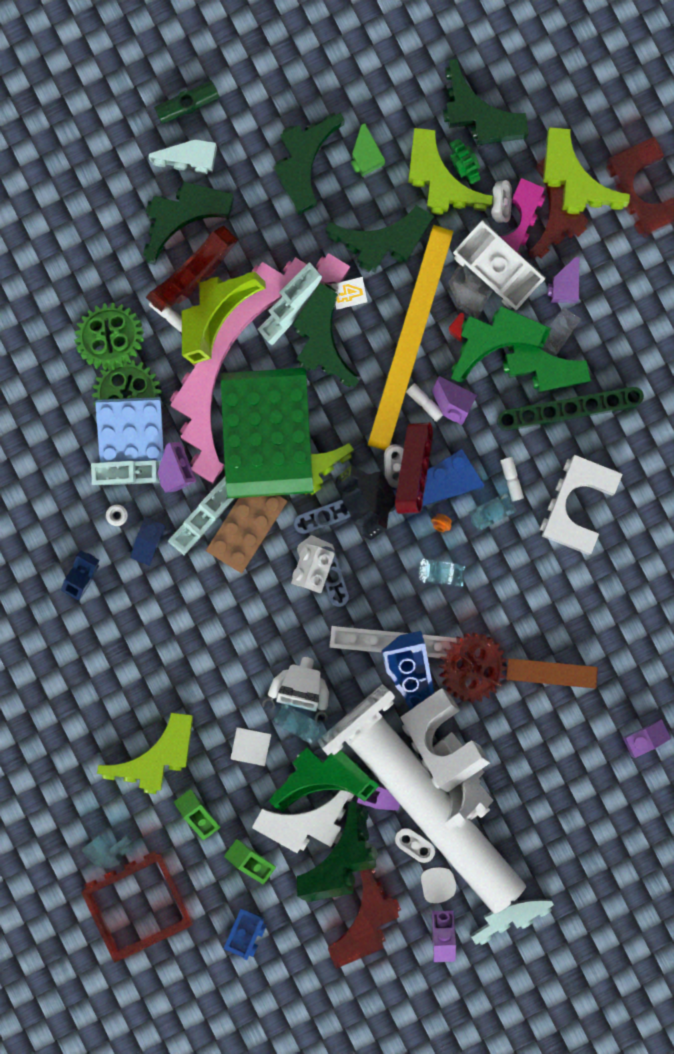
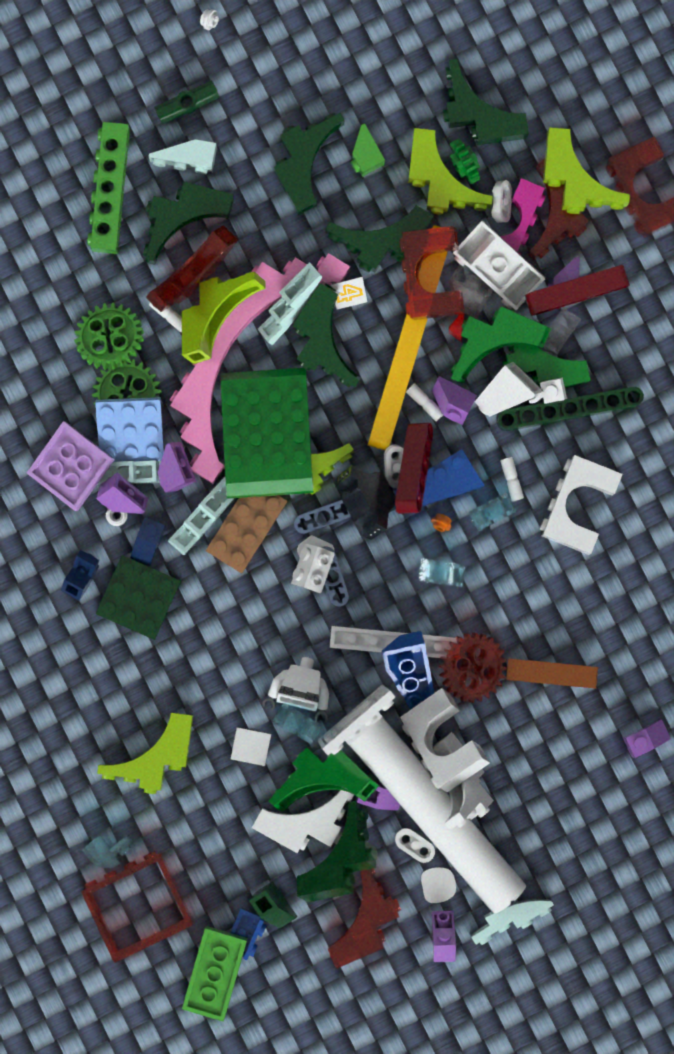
(70, 466): none -> lavender plate
(119, 134): none -> bright green brick
(121, 496): none -> medium lavender slope
(138, 597): none -> dark green plate
(196, 814): bright green slope -> none
(209, 19): none -> white plate
(214, 973): none -> bright green plate
(249, 861): bright green slope -> none
(272, 906): none -> dark green slope
(417, 247): none -> clear red arch
(507, 390): none -> white slope
(553, 391): none -> white plate
(577, 290): none -> dark red beam

